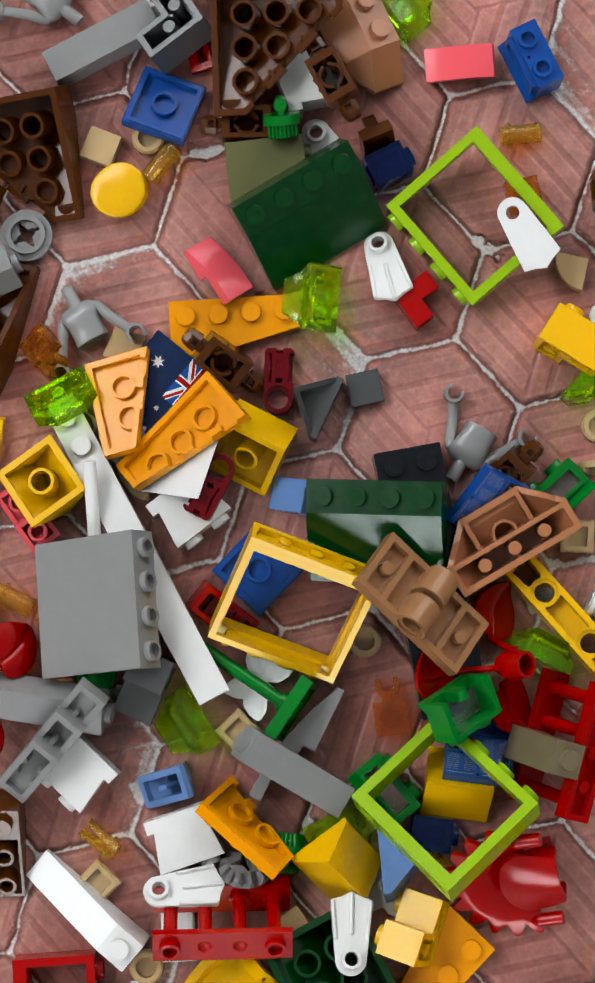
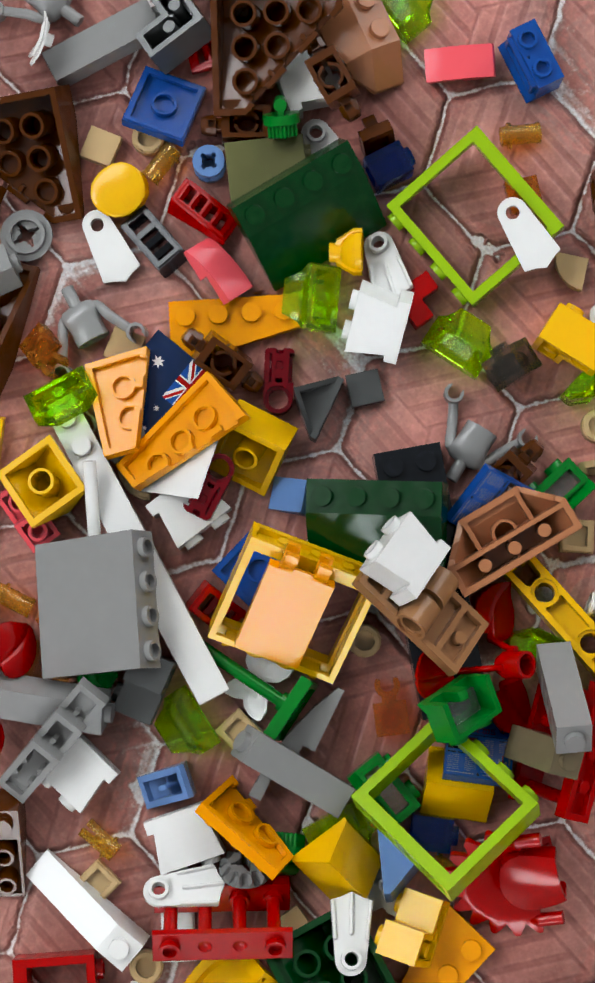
(45, 39): none -> white piece
(109, 249): none -> white piece
(169, 256): none -> black slope
(188, 215): none -> red slope
(209, 170): none -> medium blue wheel
(286, 608): none -> light orange tile
(349, 252): none -> yellow piece
(377, 321): none -> white hips
(404, 558): none -> white hips
(460, 341): none -> clear neon green slope
(510, 363): none -> clear smoke brick
(564, 698): none -> light grey brick

